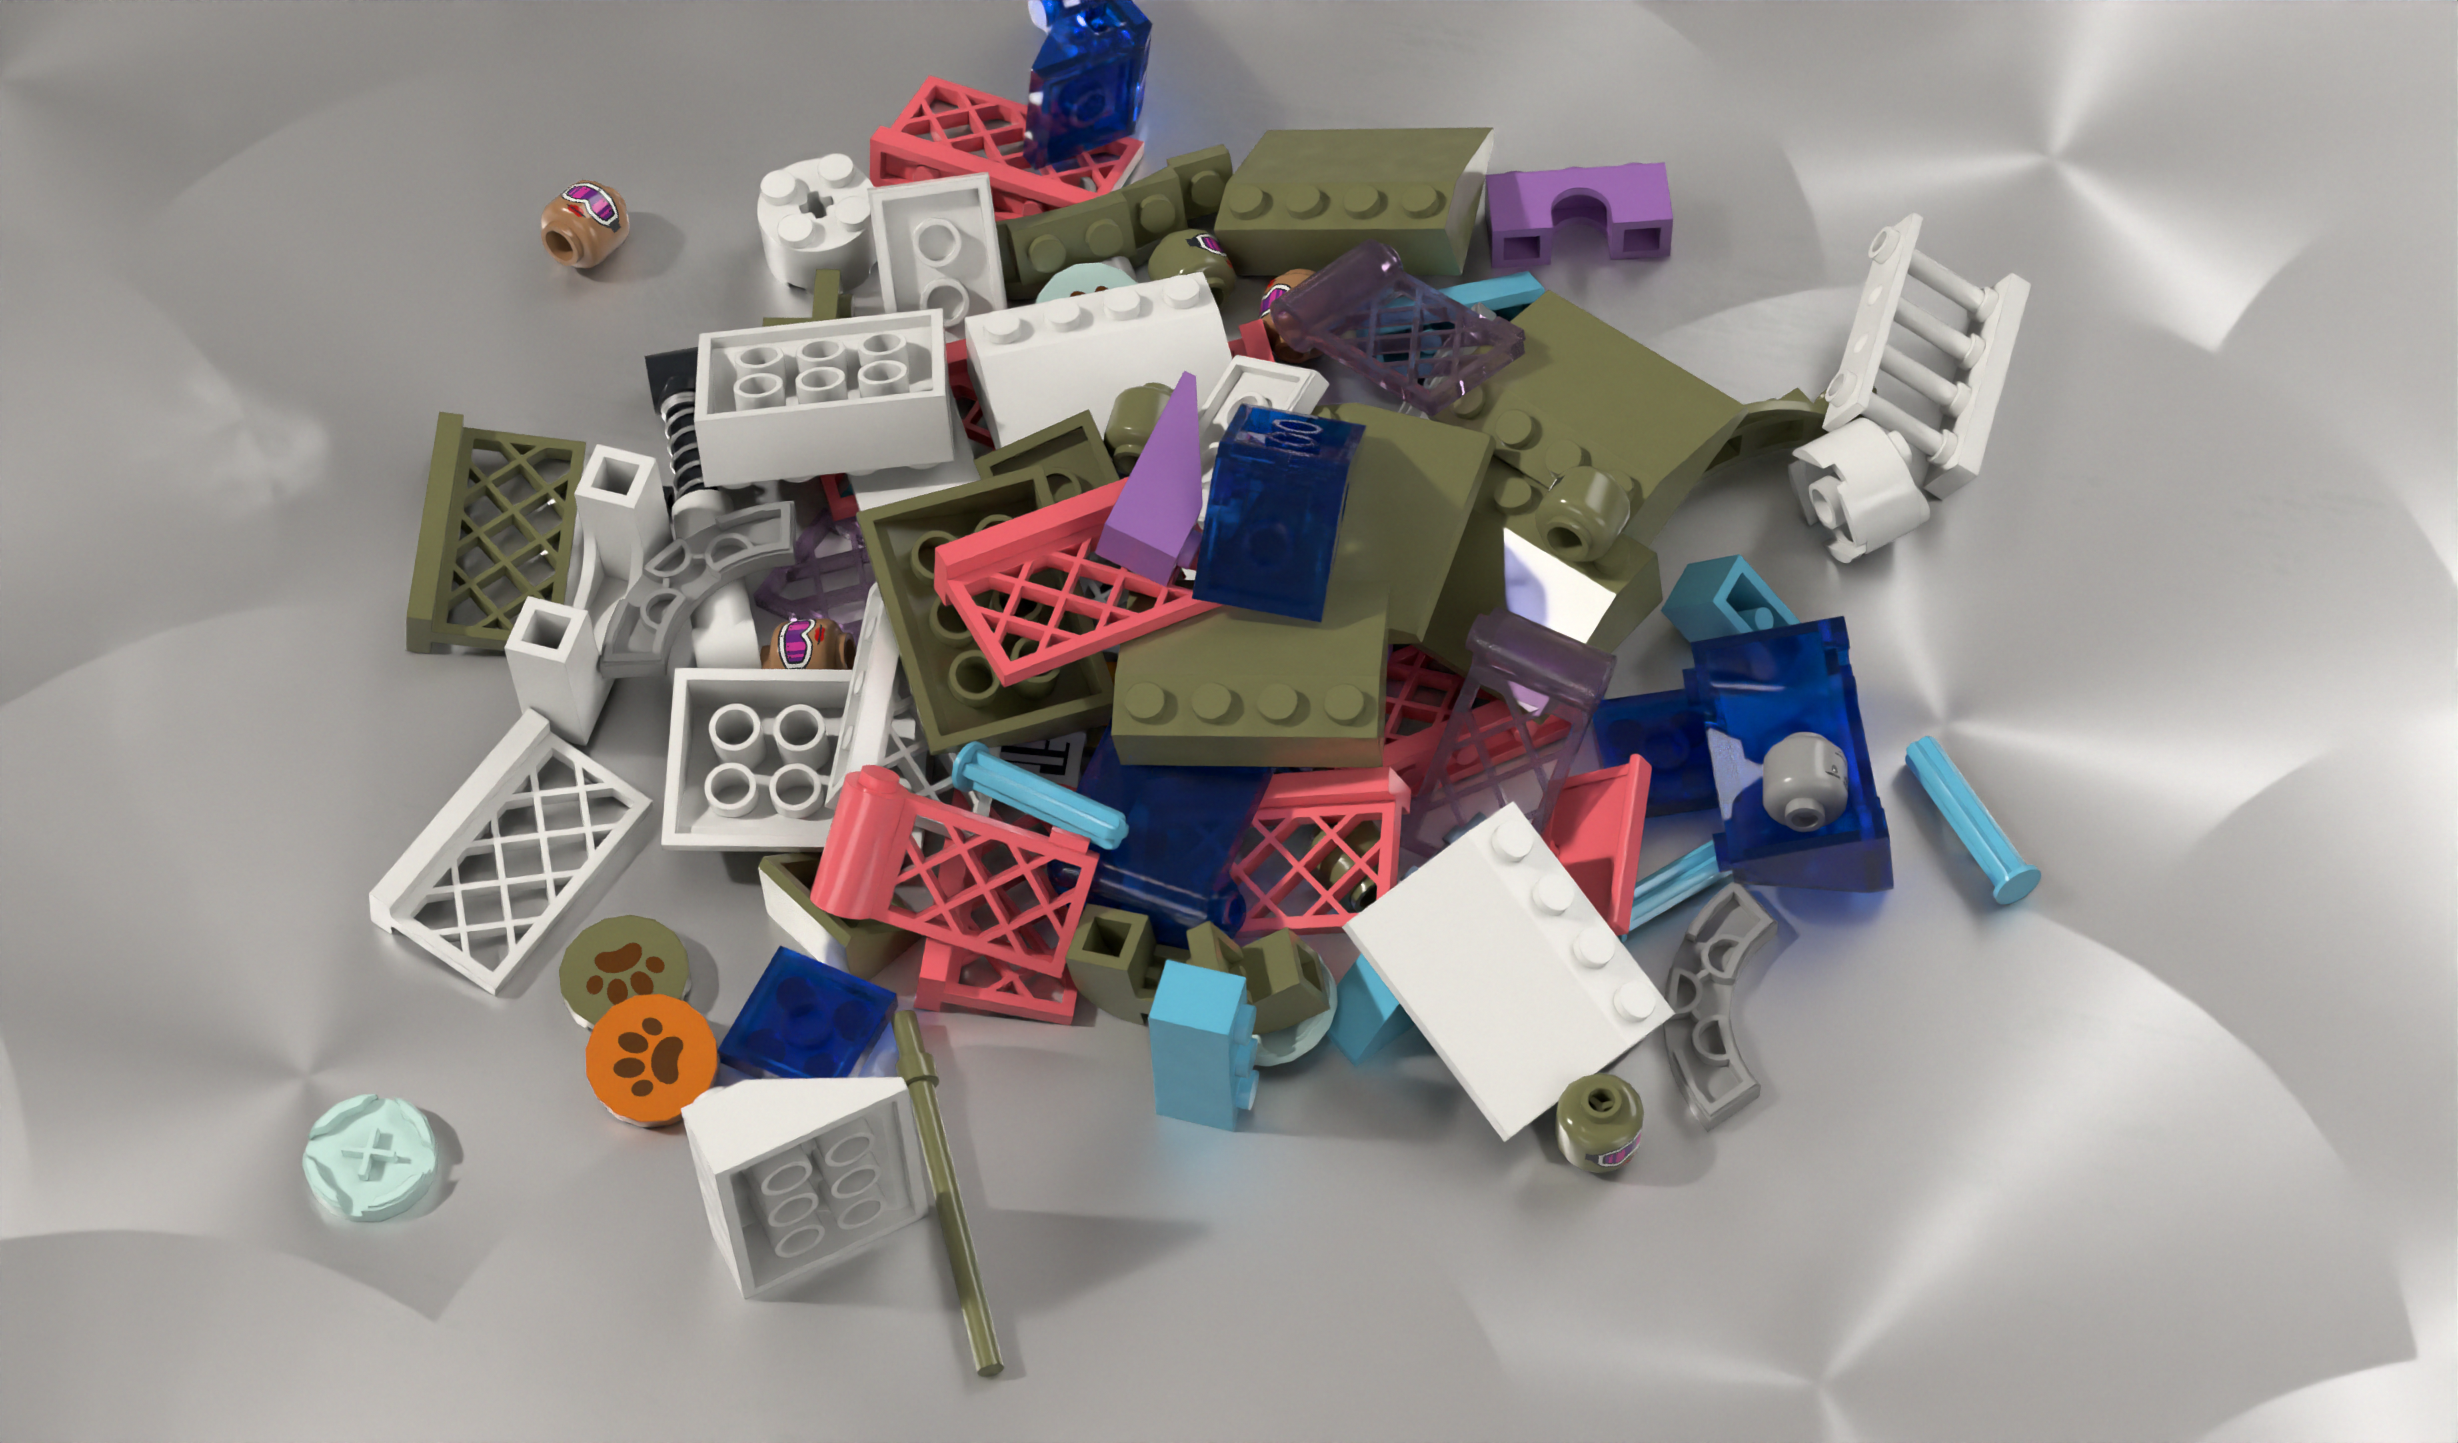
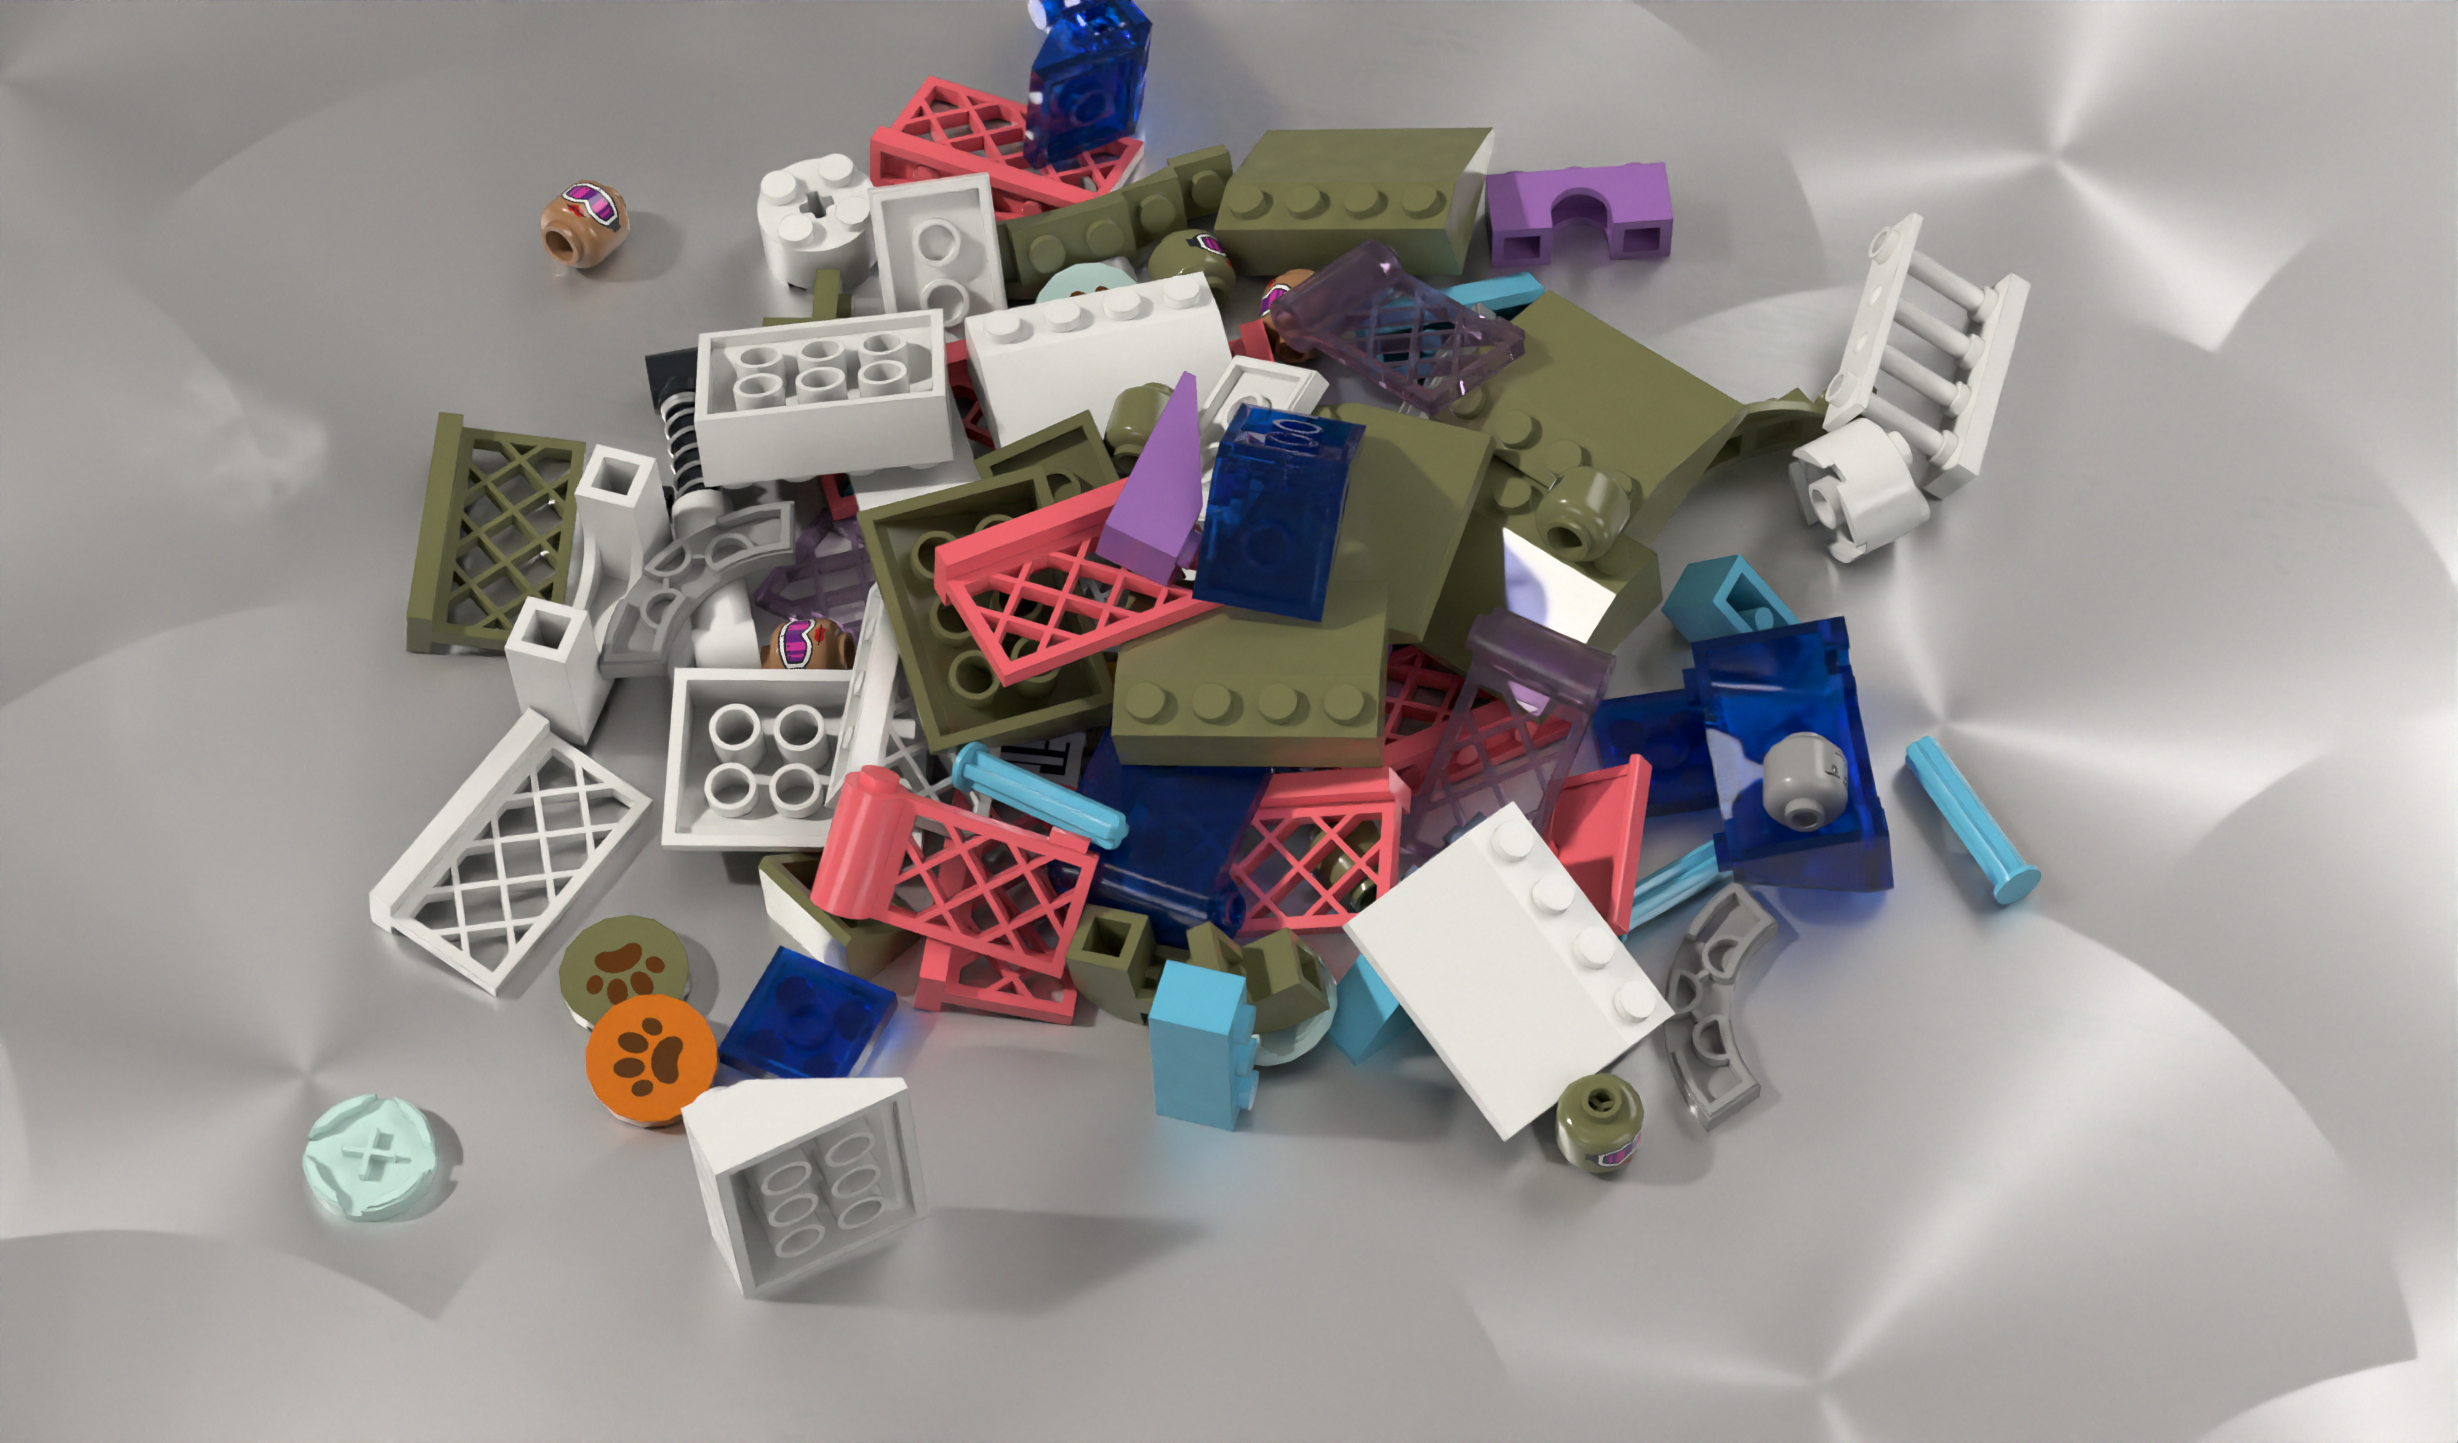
(922, 1078): olive bar -> none

